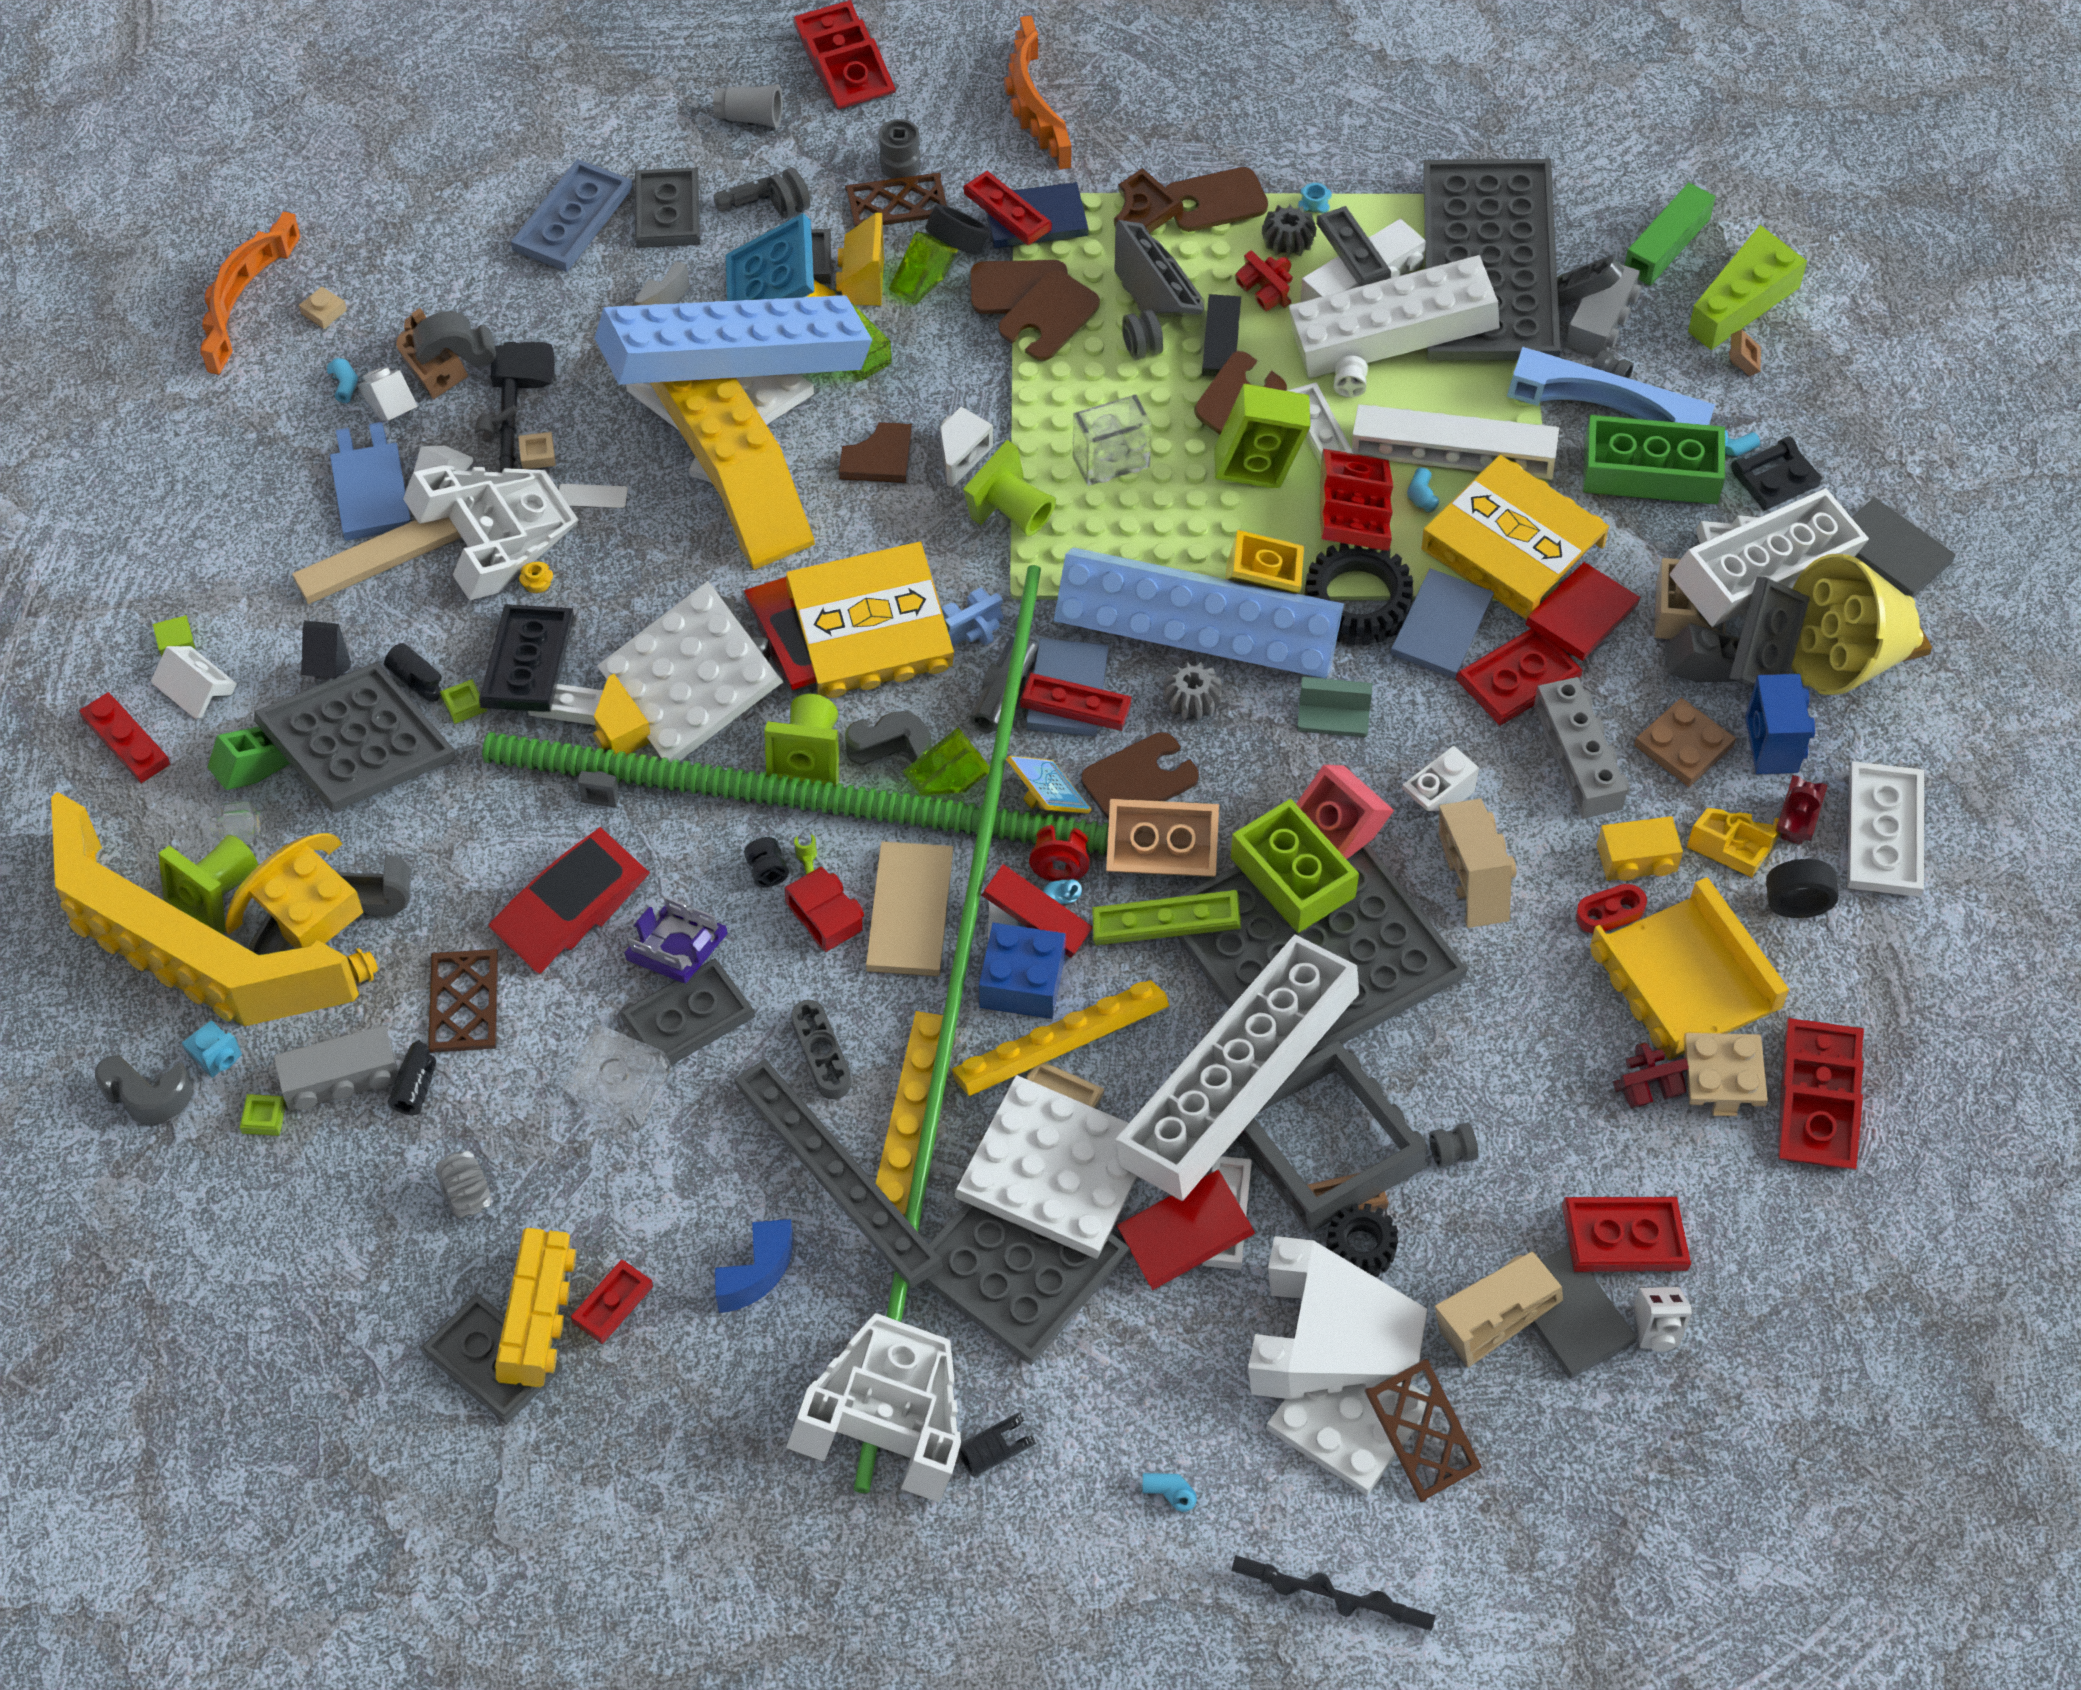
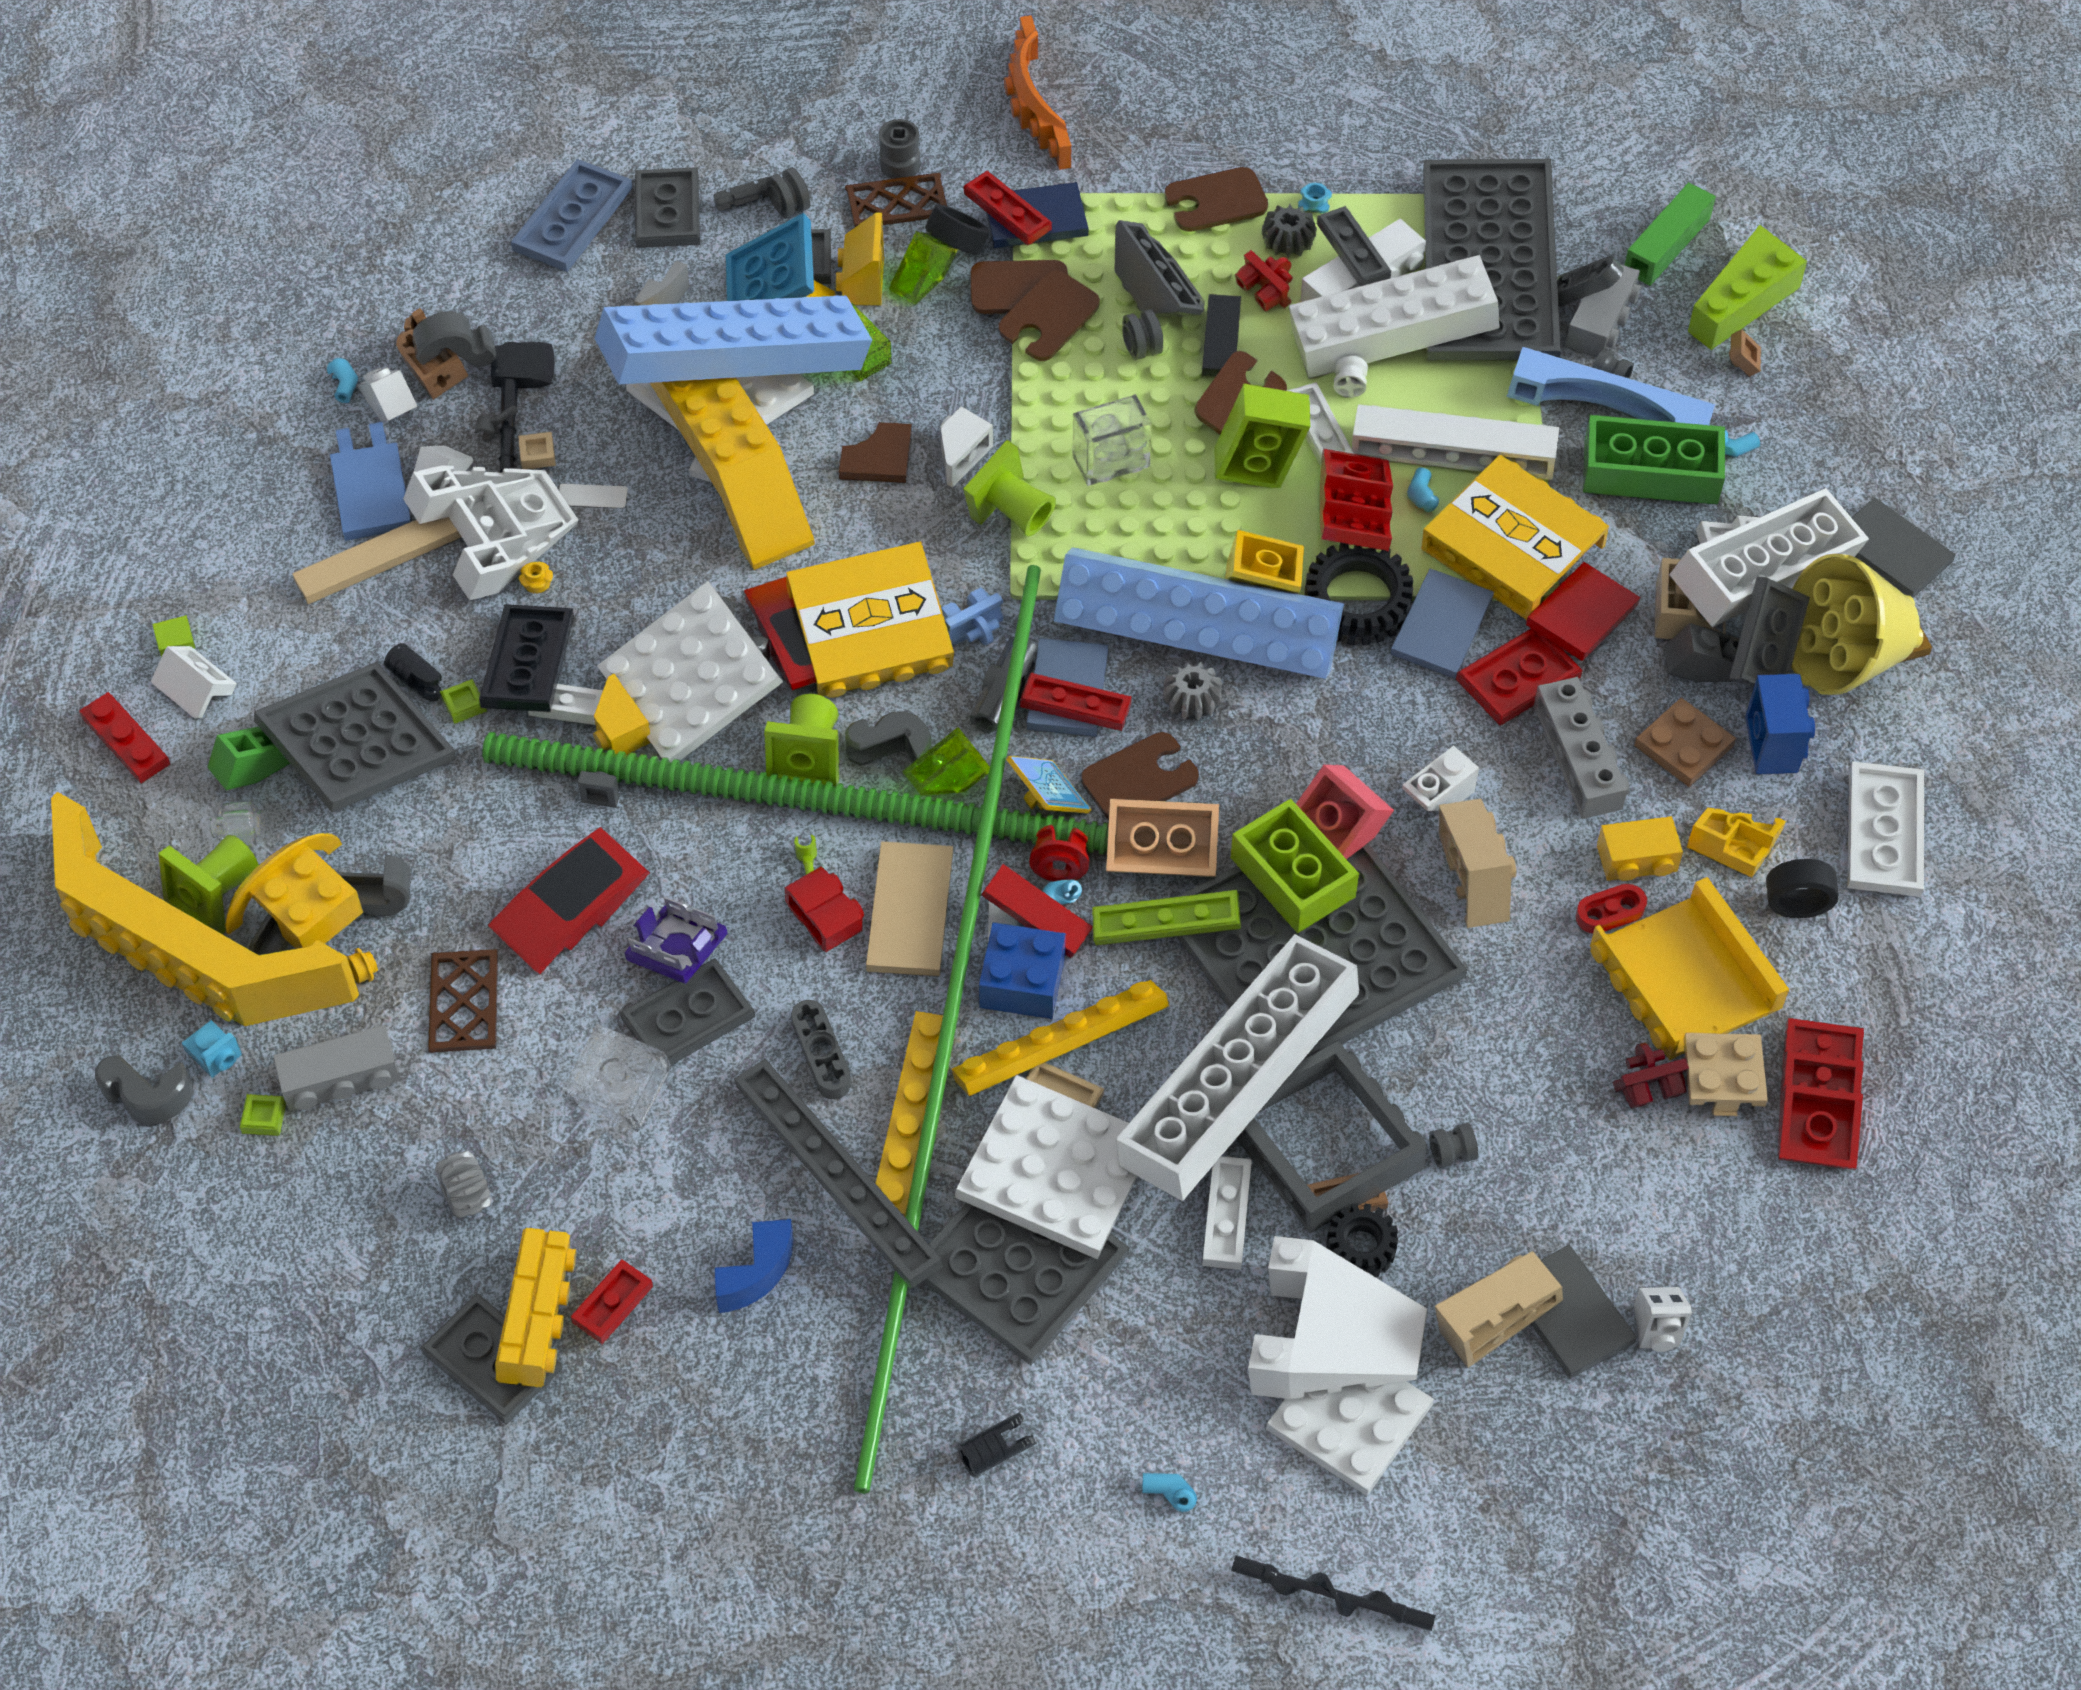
(233, 277): orange piece -> none
(322, 307): tan plate -> none
(323, 650): black slope -> none
(413, 1080): black hinge -> none
(749, 104): light grey plant -> none
(765, 859): black wheel -> none
(844, 54): red slope -> none
(891, 1393): white wedge -> none
(1147, 201): reddish brown tile -> none
(1185, 1233): red tile -> none
(1334, 707): sand green panel -> none
(1455, 1434): reddish brown window -> none
(1625, 1234): red tile -> none
(1780, 482): black plate -> none
(1801, 810): dark red hips -> none

